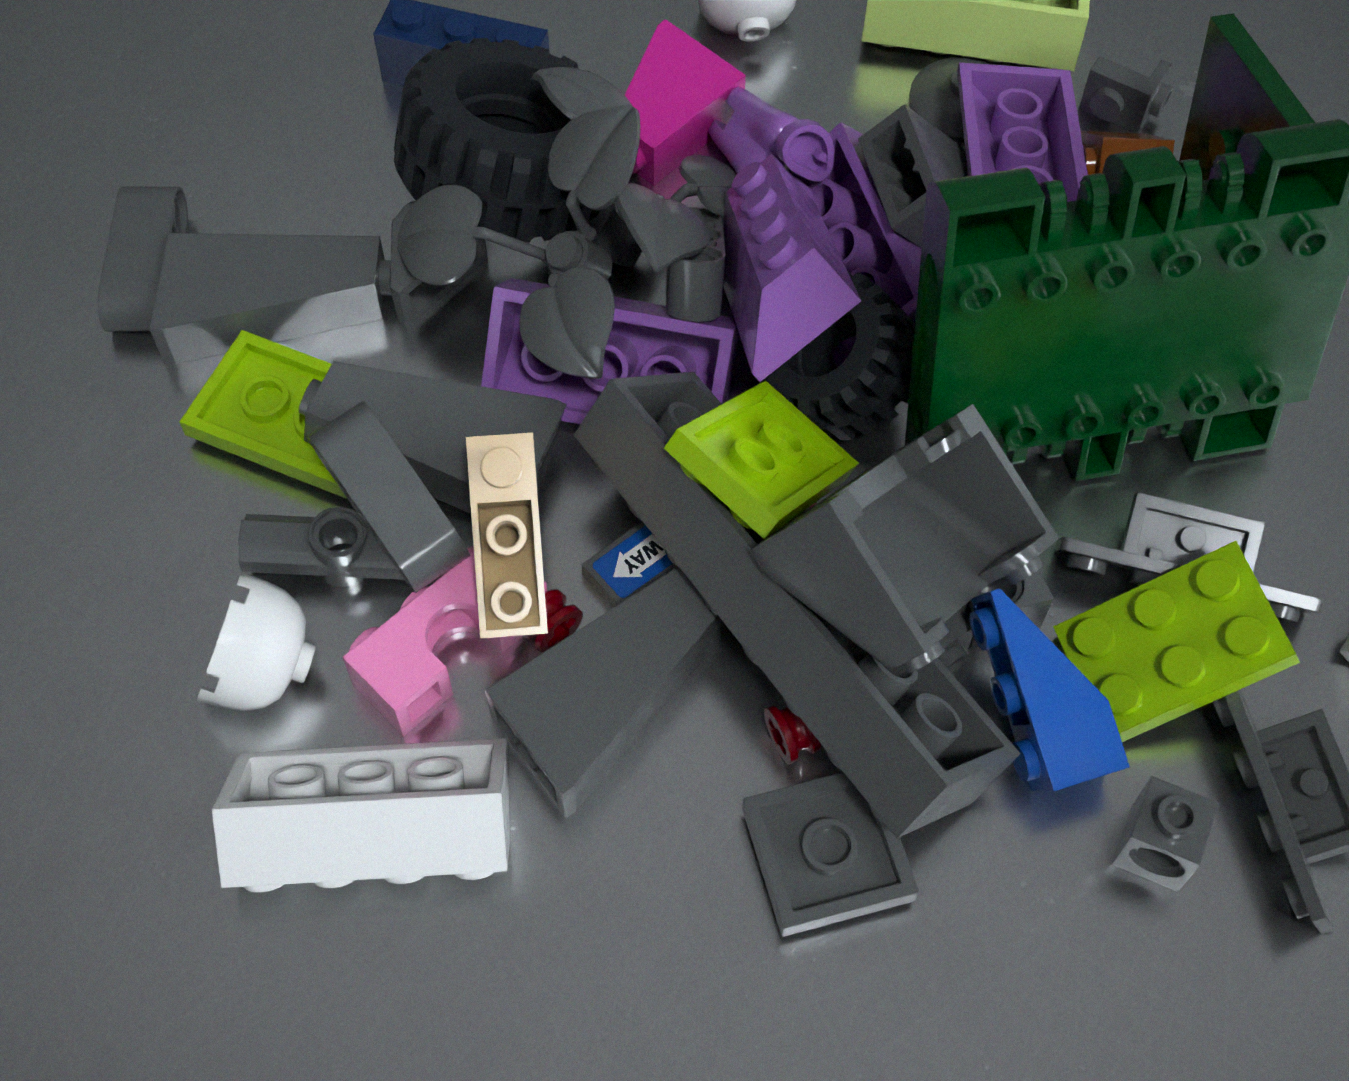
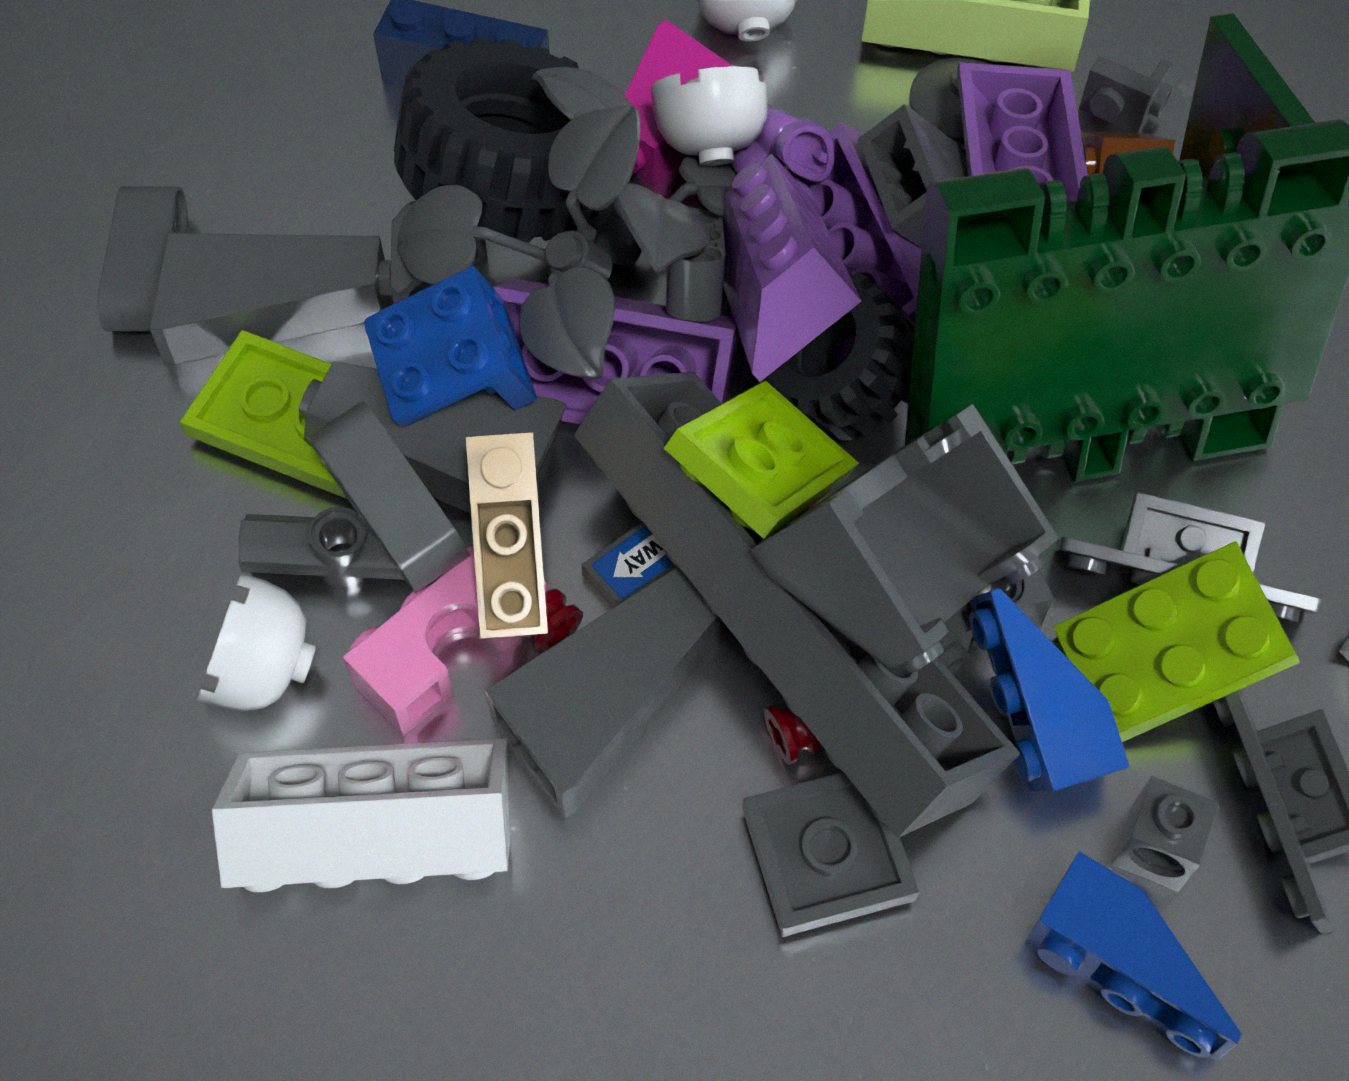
(447, 348): none -> blue bracket
(712, 112): none -> white cylinder
(1123, 945): none -> blue slope

